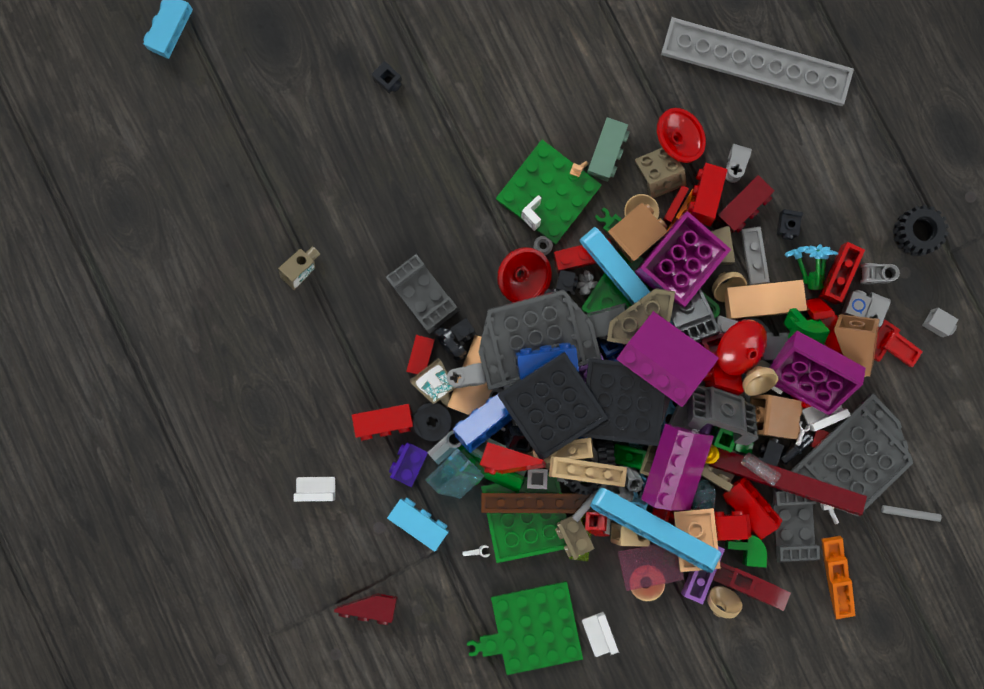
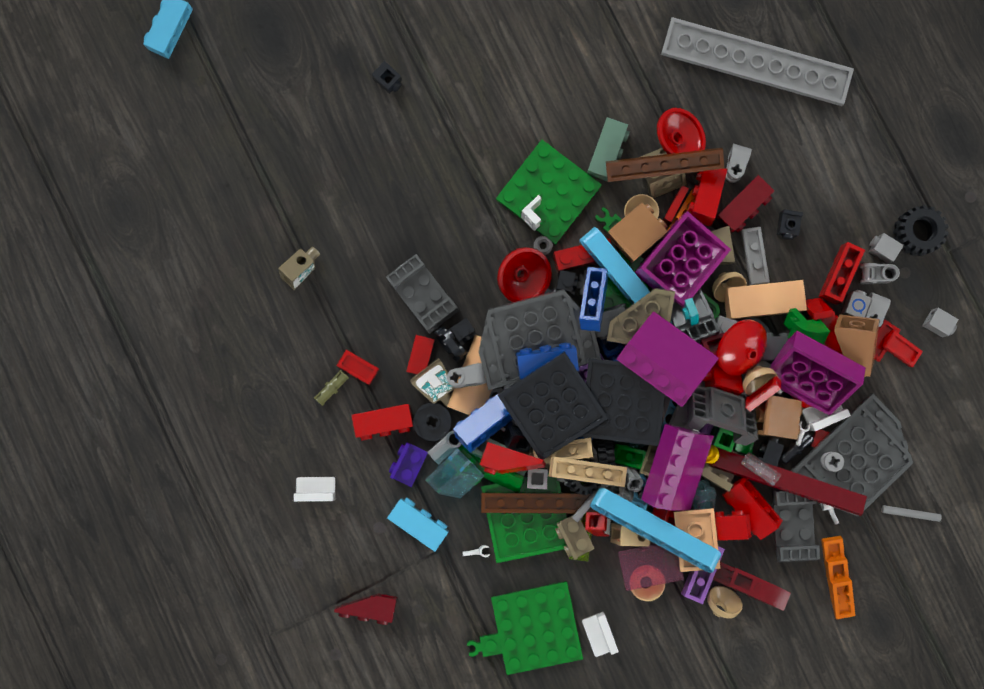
(331, 387): none -> olive pin
(357, 367): none -> red tile
(577, 169): light nougat hand -> none
(593, 299): none -> blue brick
(665, 164): none -> reddish brown plate
(690, 312): none -> teal plate
(754, 551): green brick -> none
(763, 393): none -> red tile
(816, 278): plant -> none
(827, 462): none -> light grey wheel
(885, 248): none -> light grey brick

